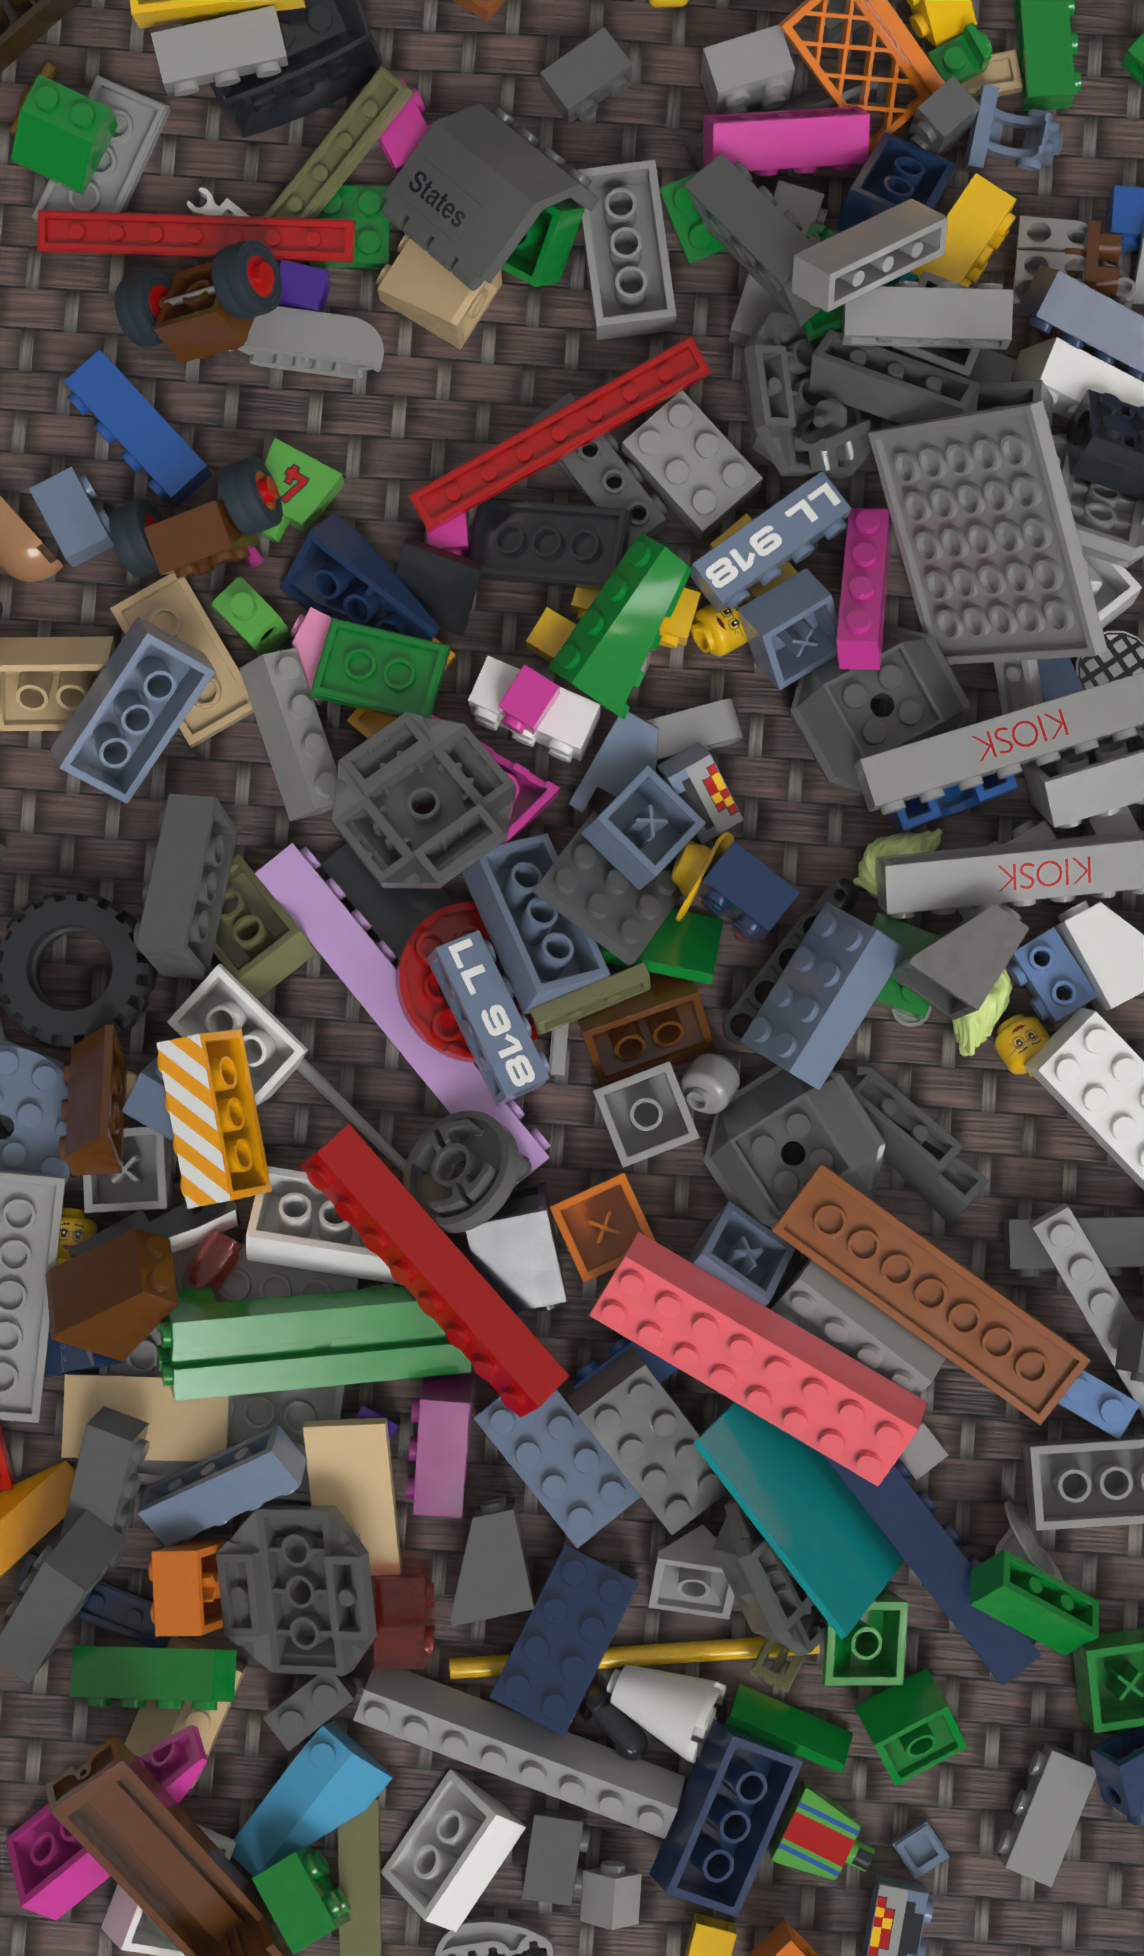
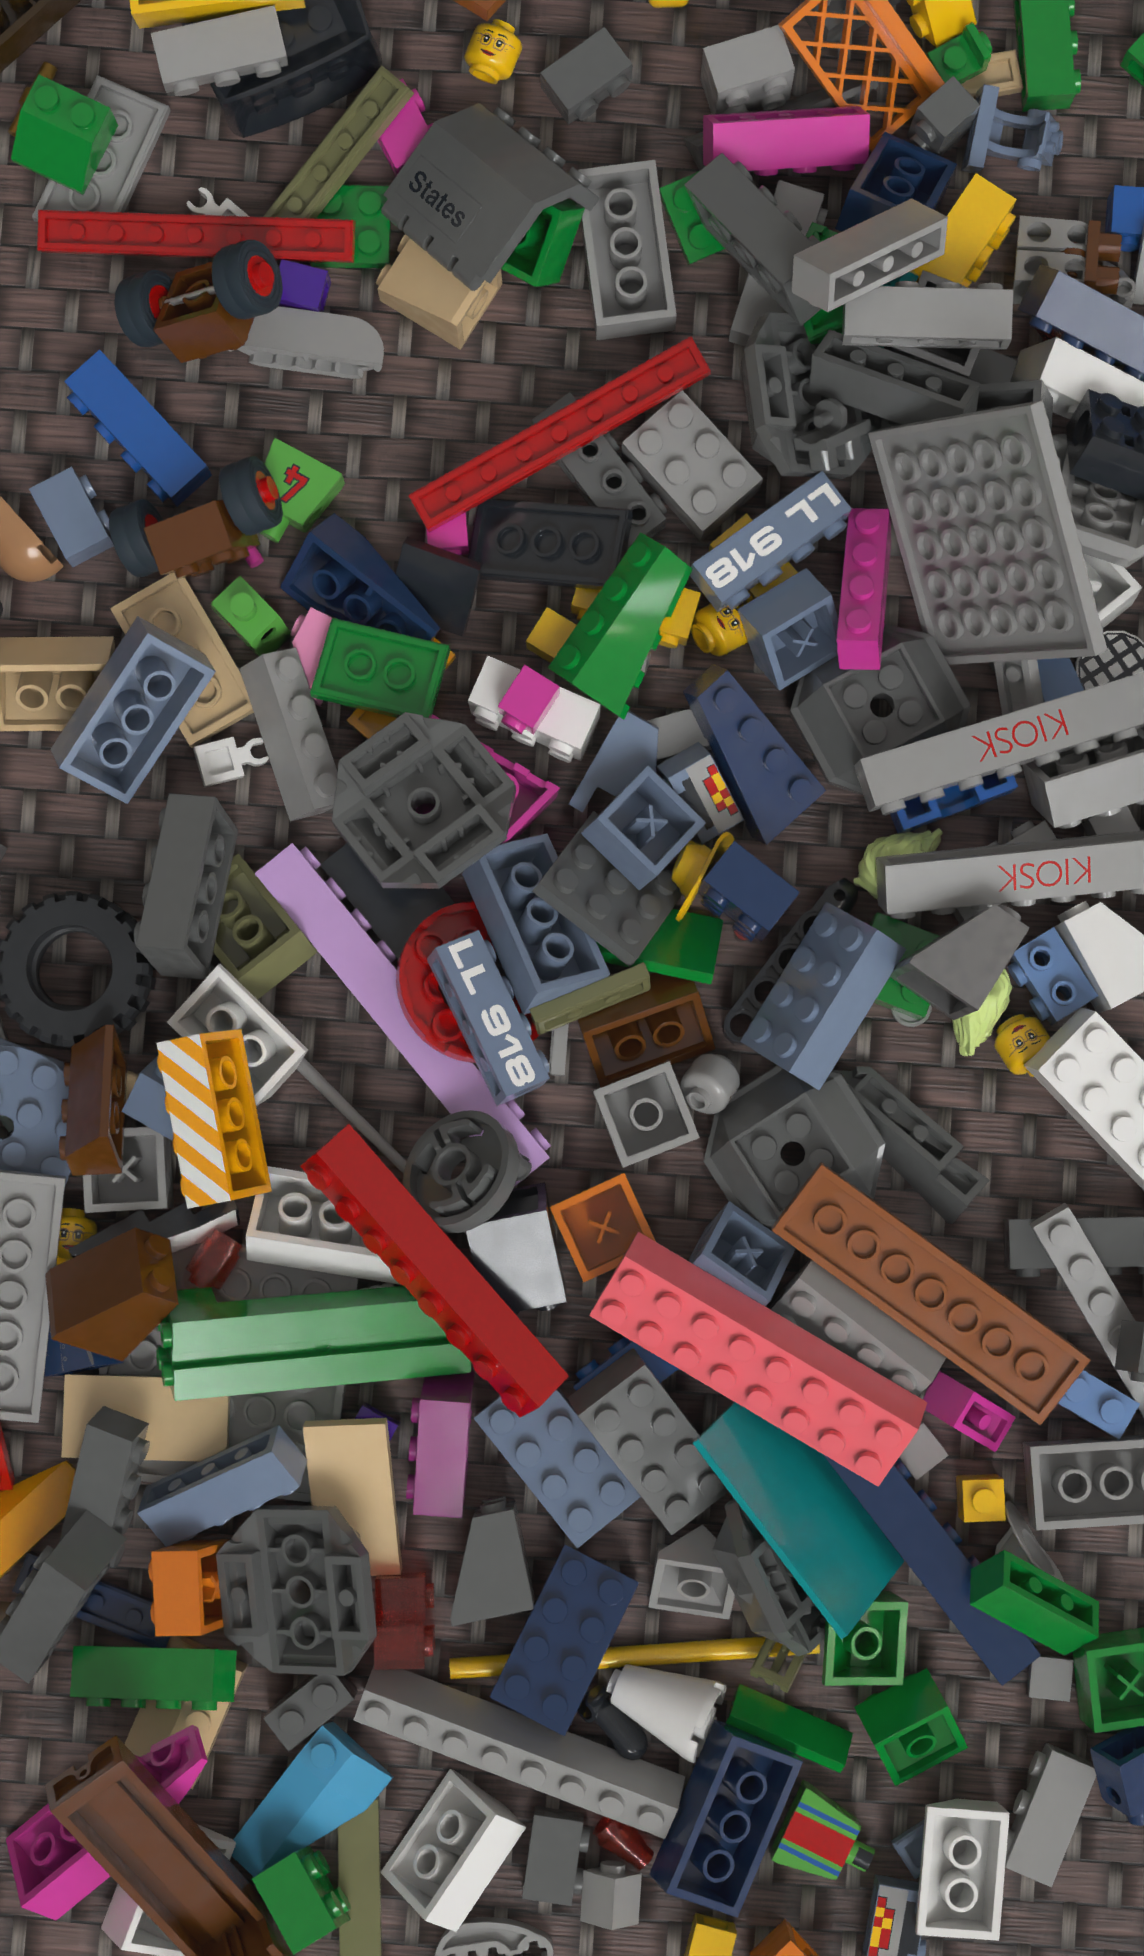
(223, 761): none -> white plate
(493, 51): none -> yellow head
(623, 1842): none -> clear red cone
(757, 762): none -> dark blue wedge
(962, 1869): none -> white slope
(967, 1411): none -> dark pink slope
(980, 1498): none -> yellow brick
(1050, 1678): none -> light grey tile

